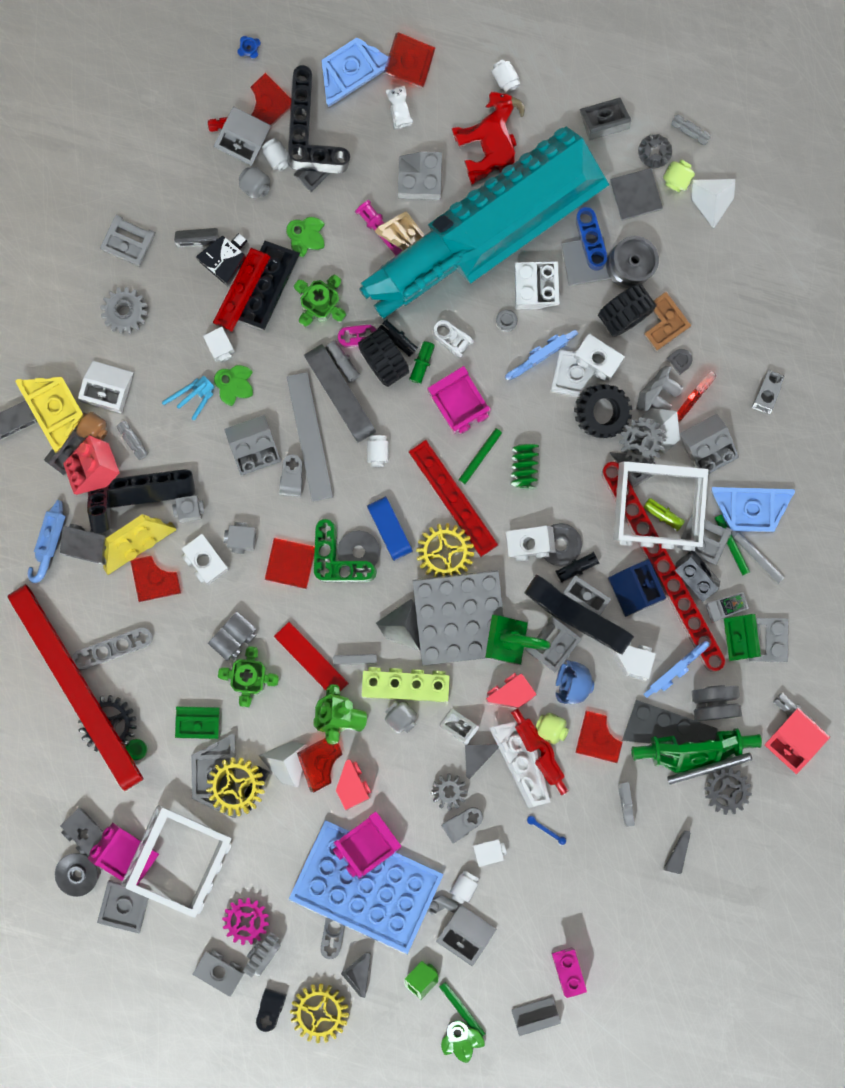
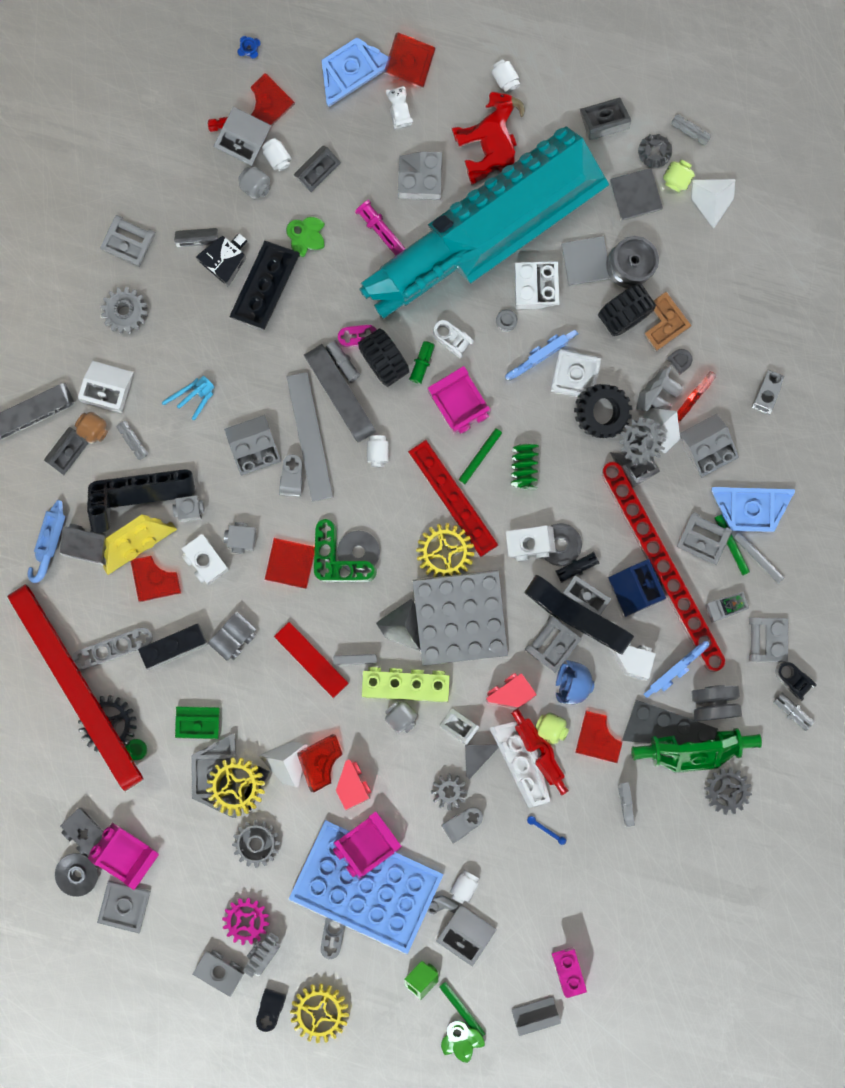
(52, 407): light yellow wing -> none
(91, 466): coral slope -> none
(146, 846): white window -> none
(172, 646): none -> black brick
(219, 345): white brick -> none
(236, 386): bright green plate -> none
(241, 289): red tile -> none
(244, 846): none -> light grey gear
(255, 684): bright green piece -> none
(301, 127): black beam -> none
(319, 309): bright green piece -> none
(337, 714): bright green piece -> none
(357, 974): flat silver slope -> none
(389, 528): blue beam -> none
(399, 338): black pin -> none
(400, 231): tan wing -> none
(489, 852): white brick -> none
(509, 638): green tile -> none
(591, 228): blue beam -> none
(594, 346): white brick -> none
(663, 514): lime axle -> none
(676, 860): flat silver slope -> none
(697, 575): brick -> none
(698, 509): white window -> none
(709, 768): flat silver bar -> none
(742, 637): green plate -> none
(795, 681): none -> black piece
(797, 741): coral slope -> none

